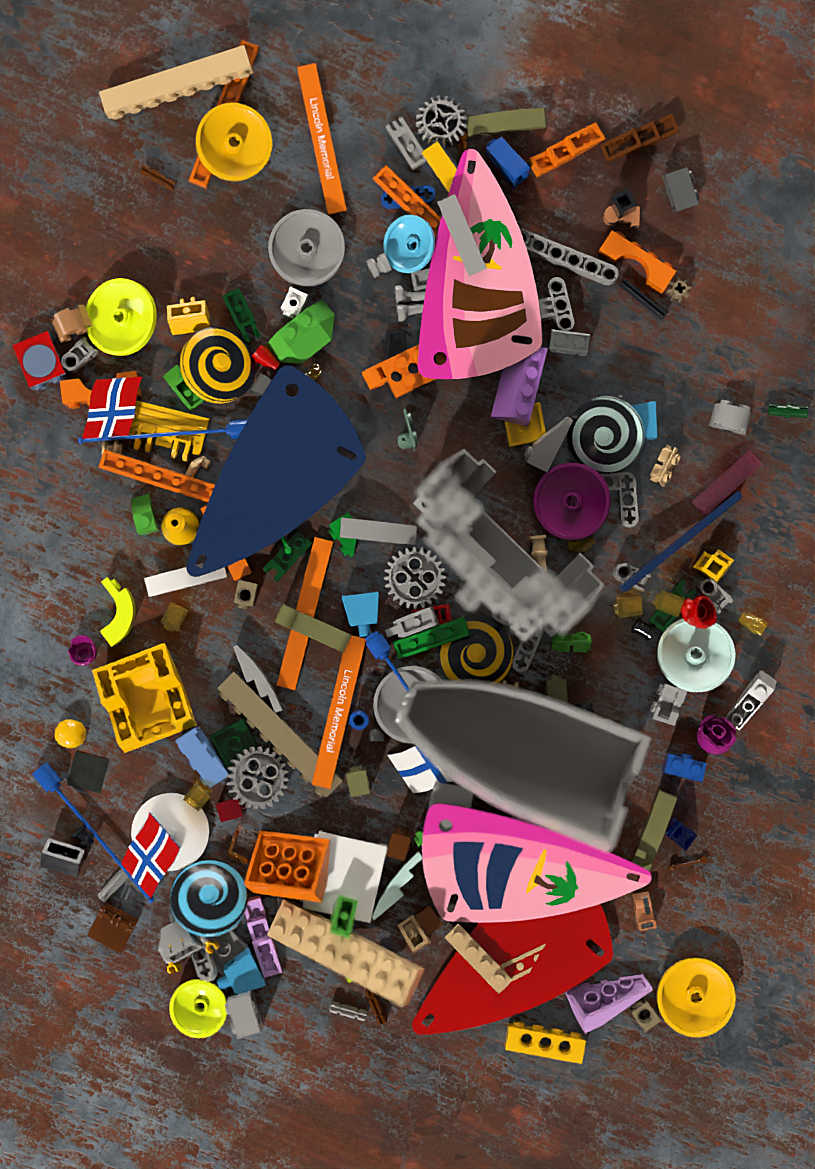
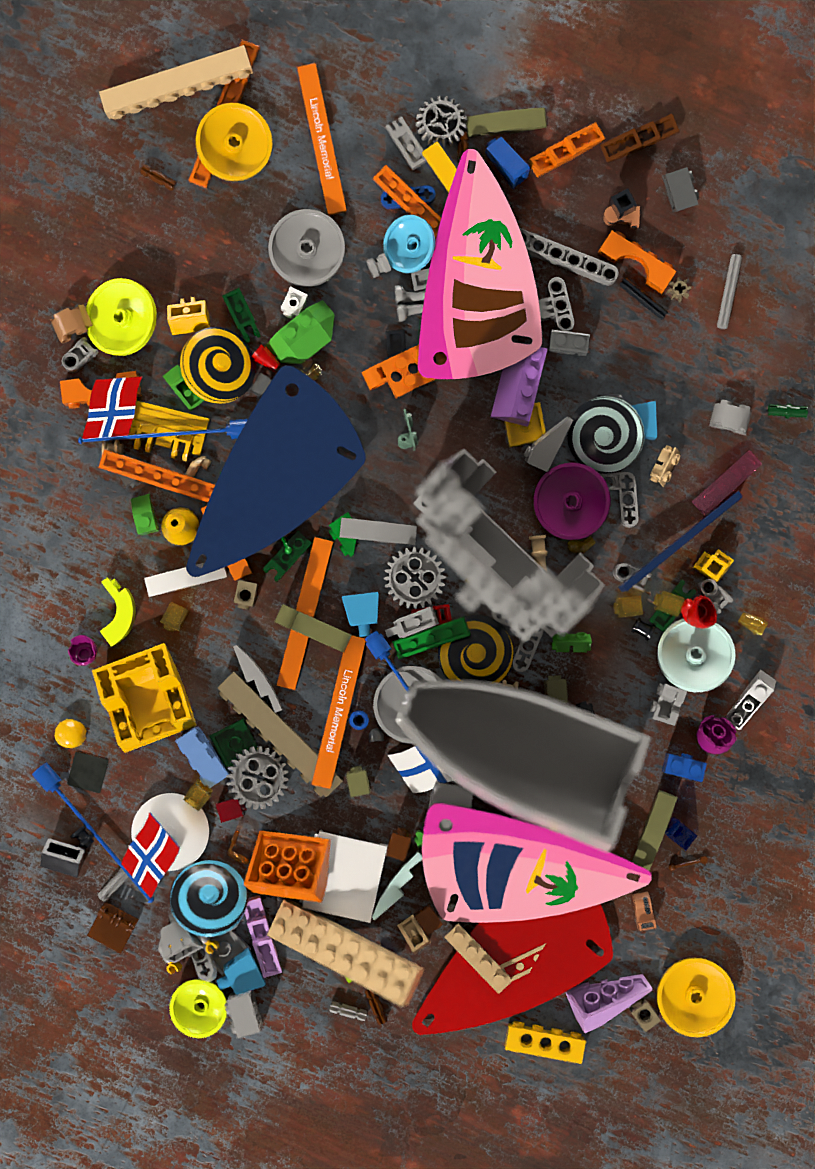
(40, 361): panel -> none
(343, 916): bright green slope -> none
(461, 235): light grey slope -> none
(729, 291): none -> light grey axle

